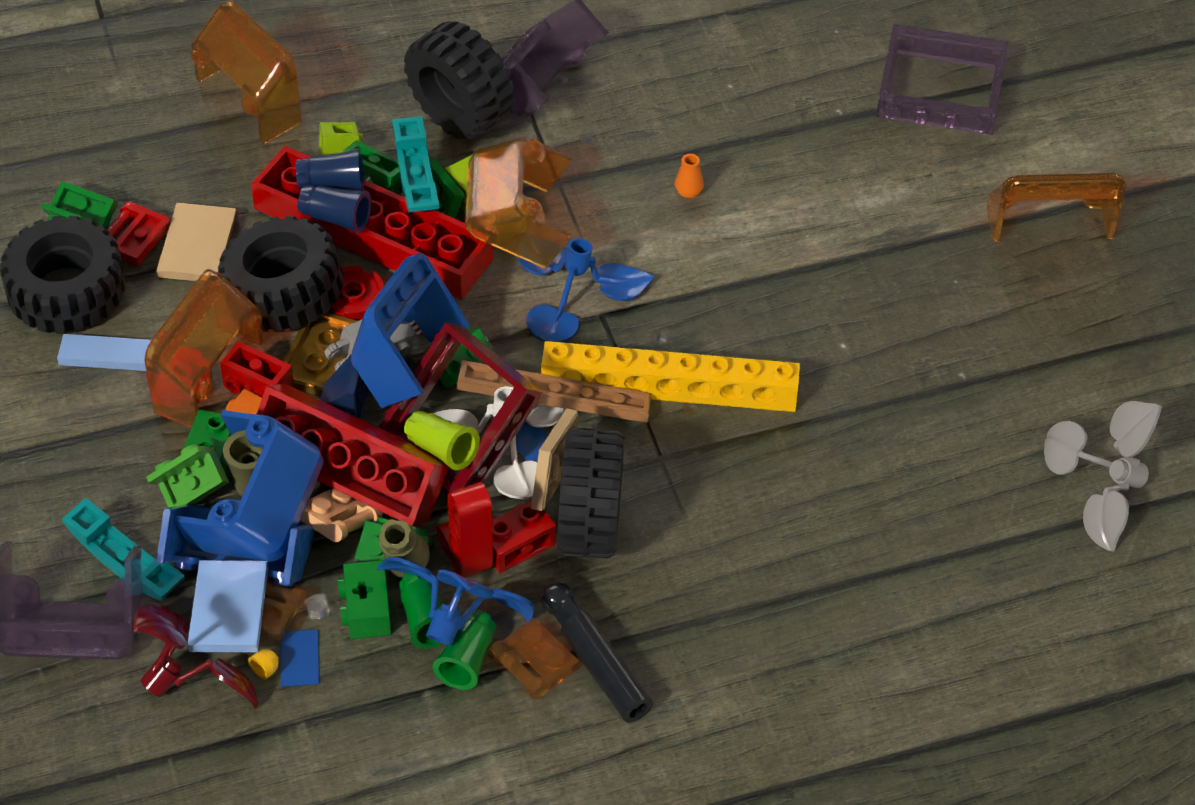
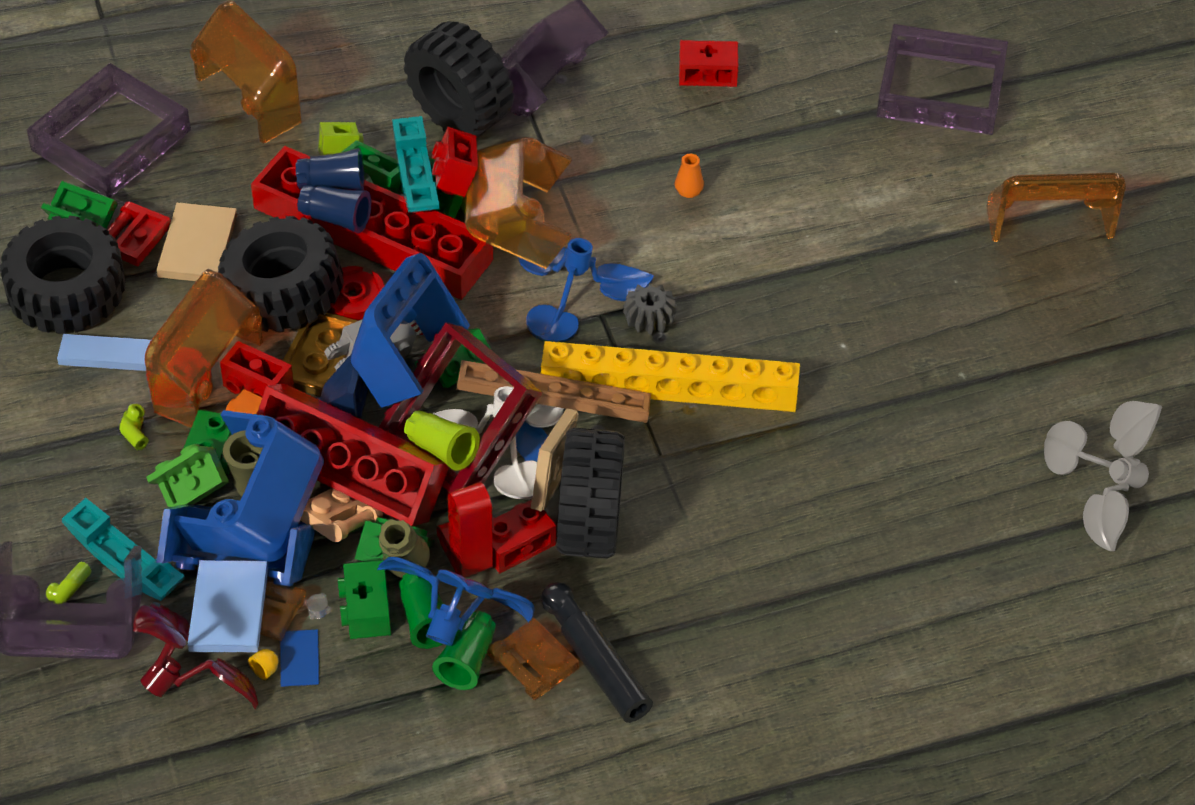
(47, 131): none -> clear purple window
(70, 584): none -> lime arm
(131, 426): none -> lime arm
(455, 161): none -> red brick
(650, 308): none -> dark grey gear
(708, 63): none -> red brick

